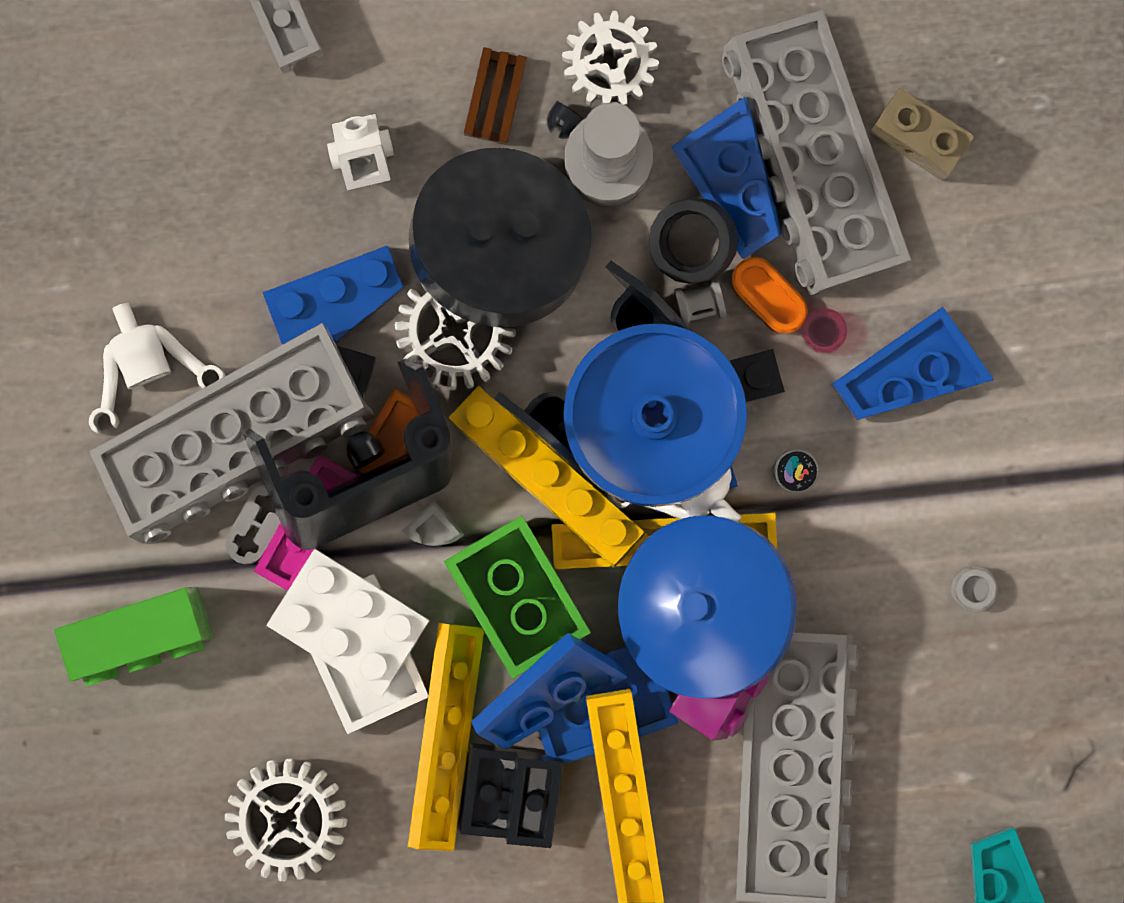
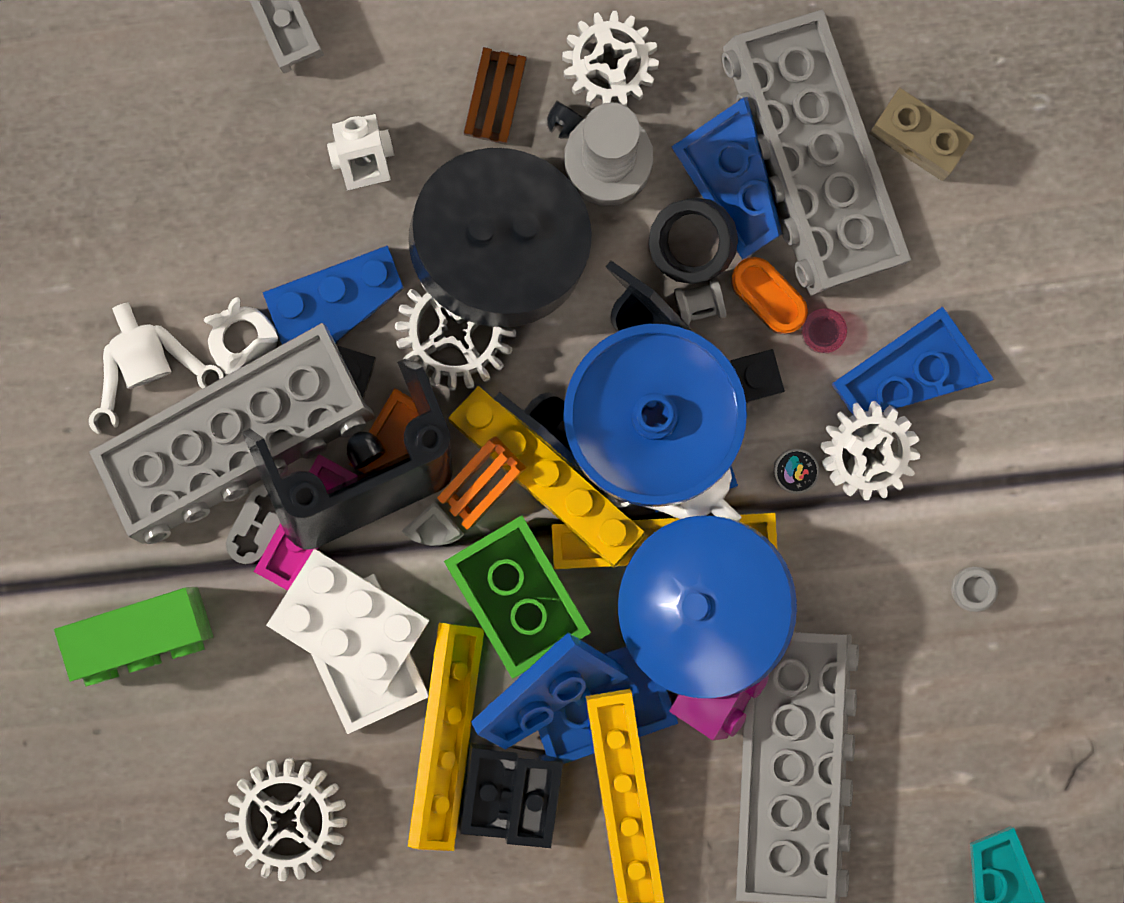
(266, 340): none -> white piece
(459, 505): none -> orange tile
(877, 435): none -> white gear

